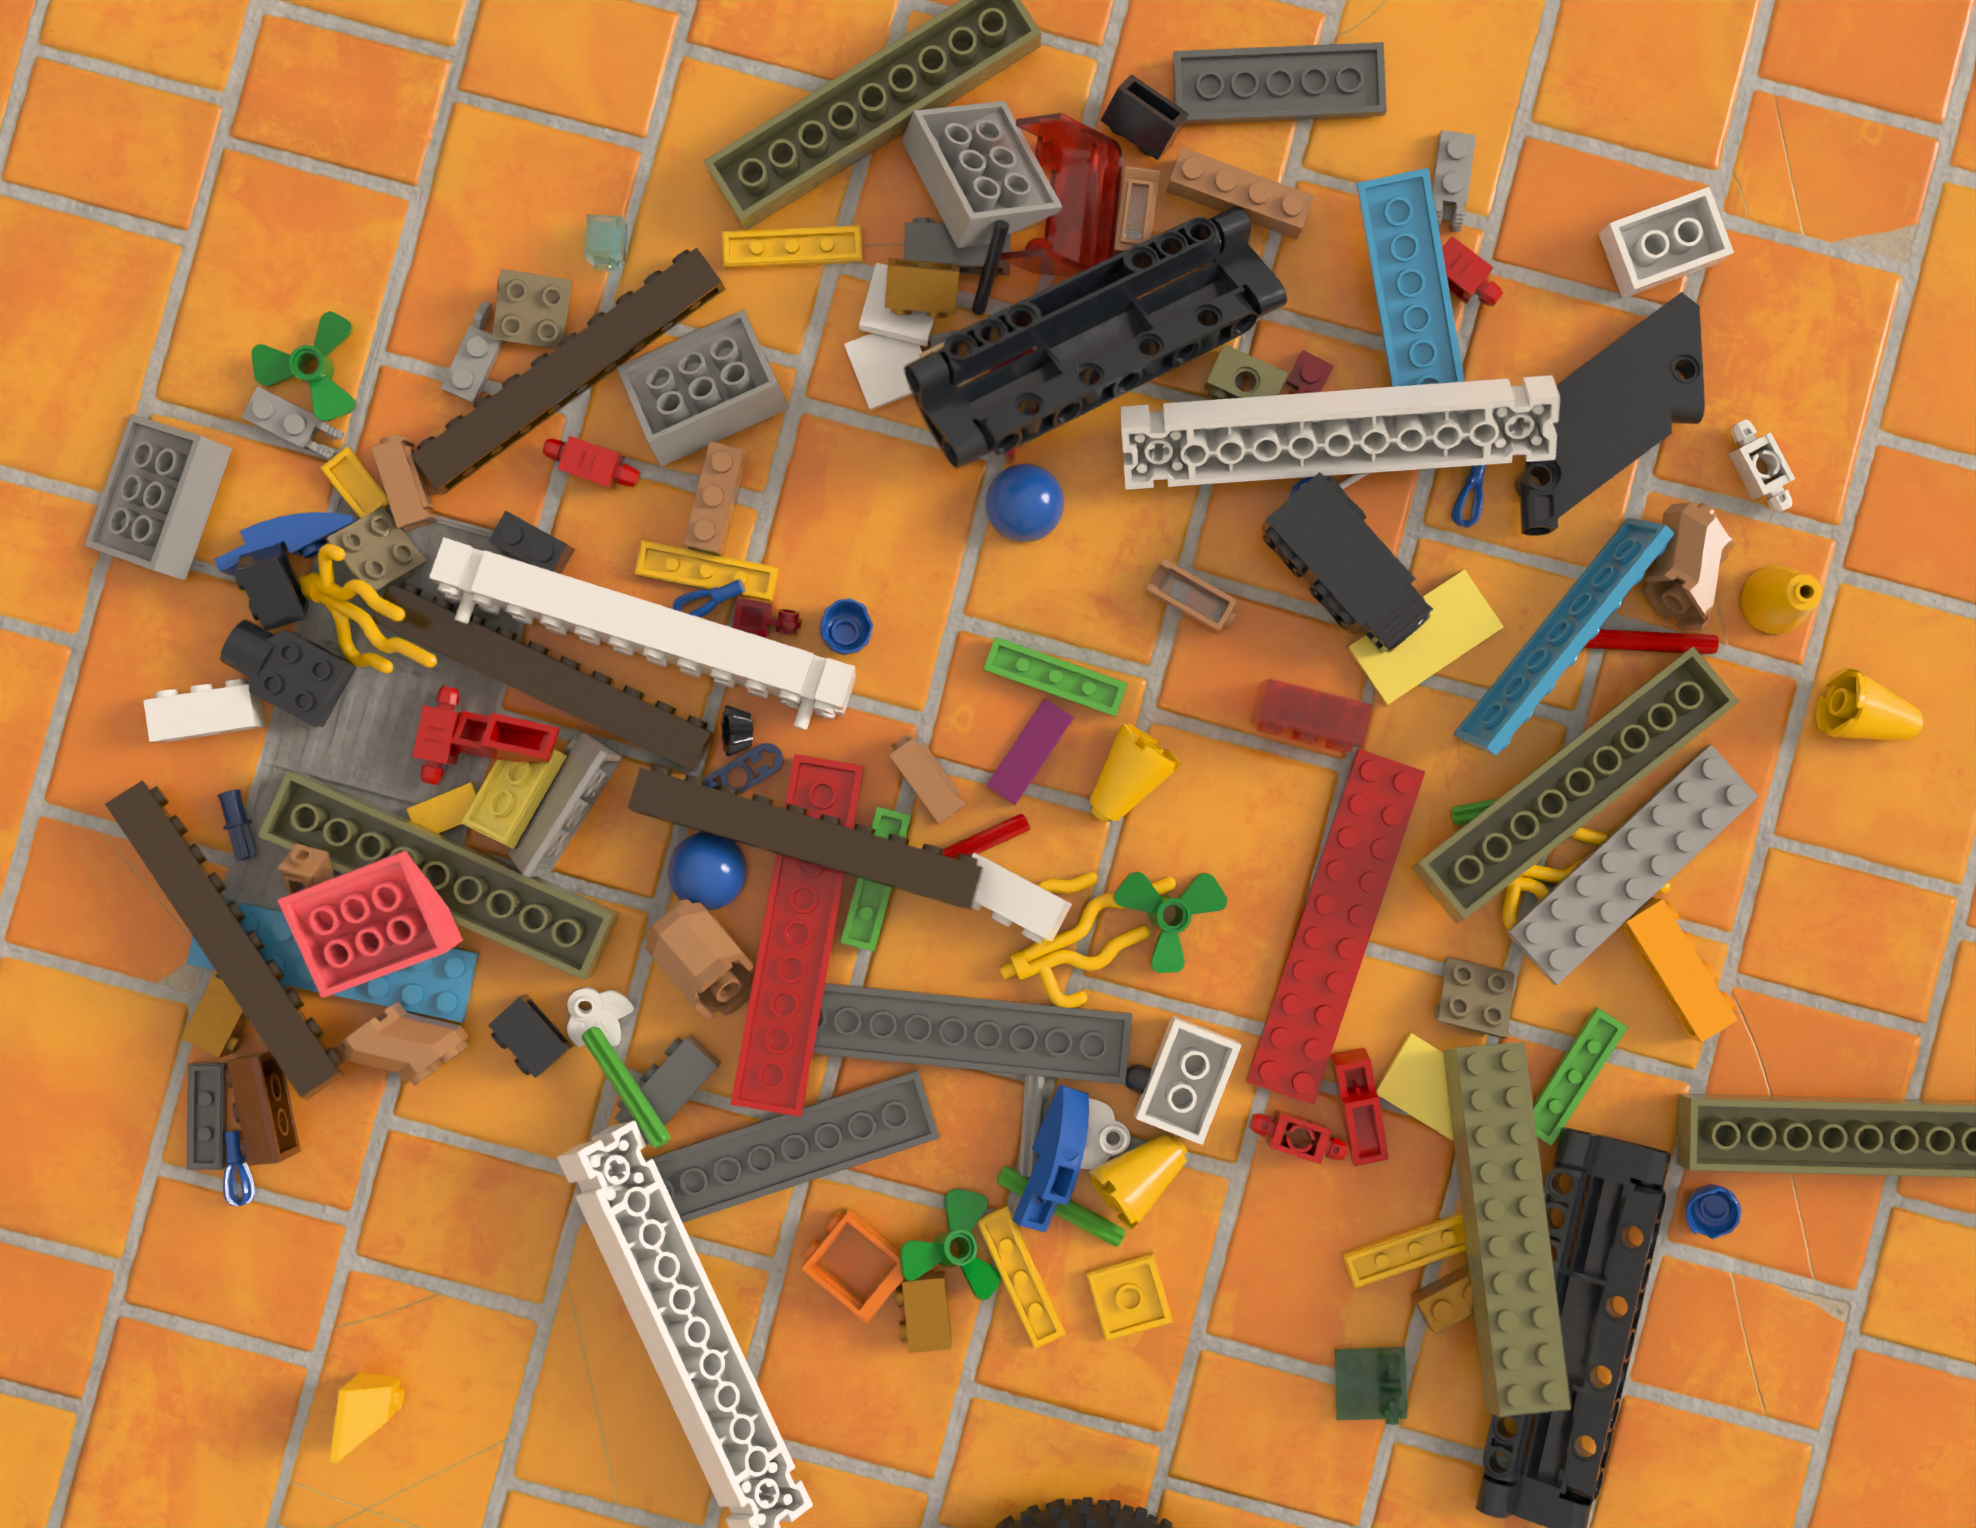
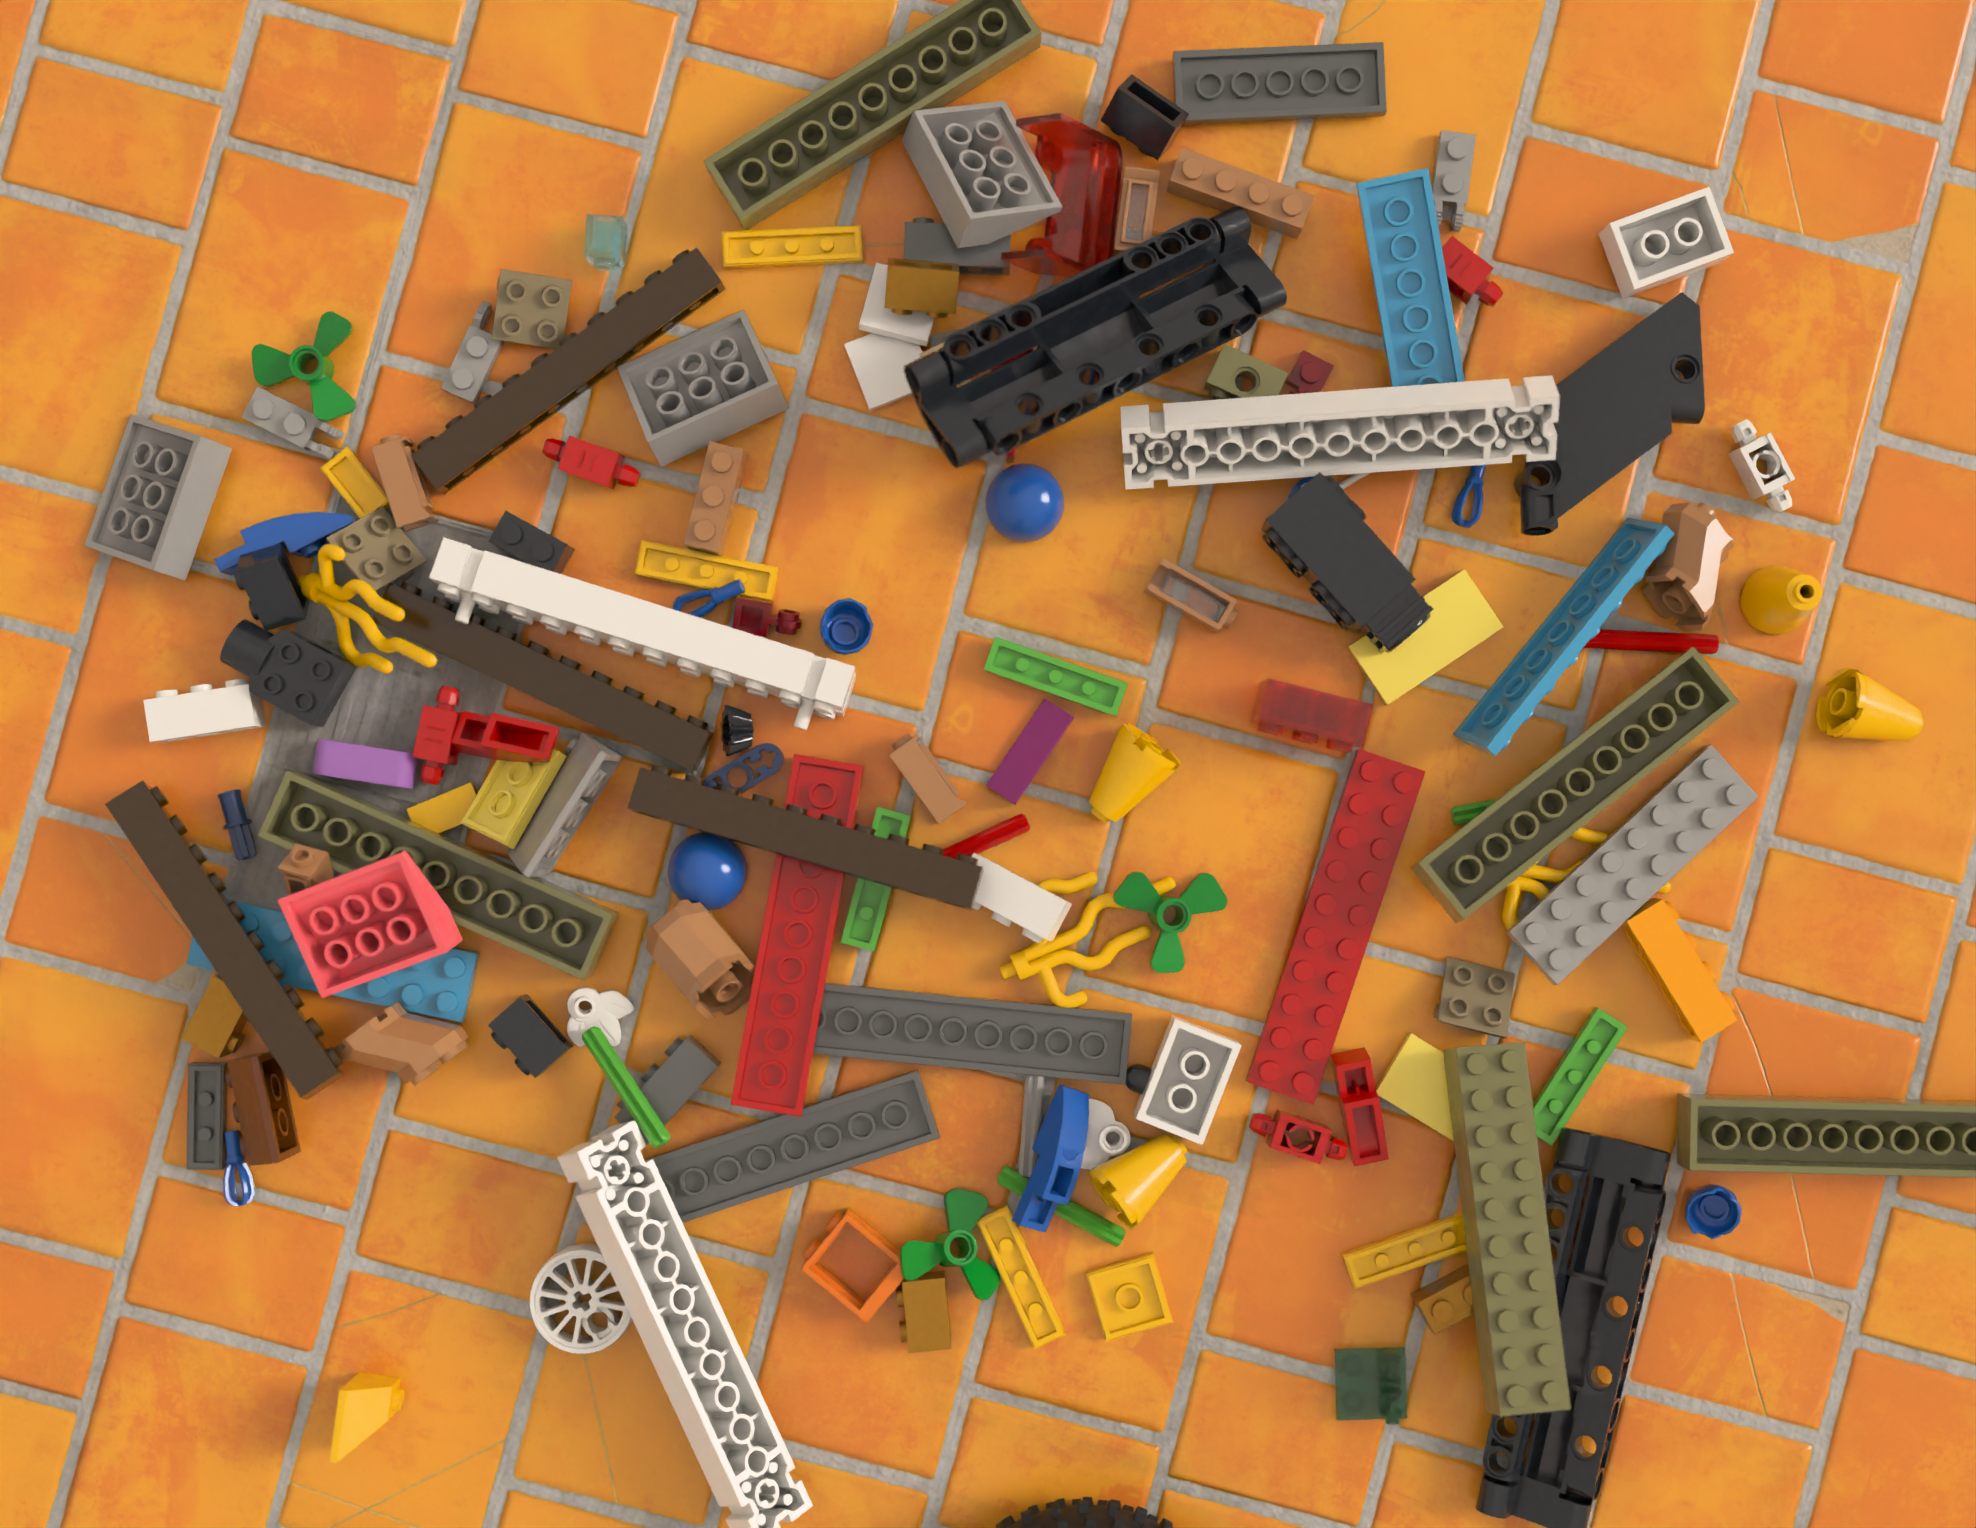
(365, 763): none -> medium lavender beam
(541, 1313): none -> white piece
(990, 267): black bar -> none

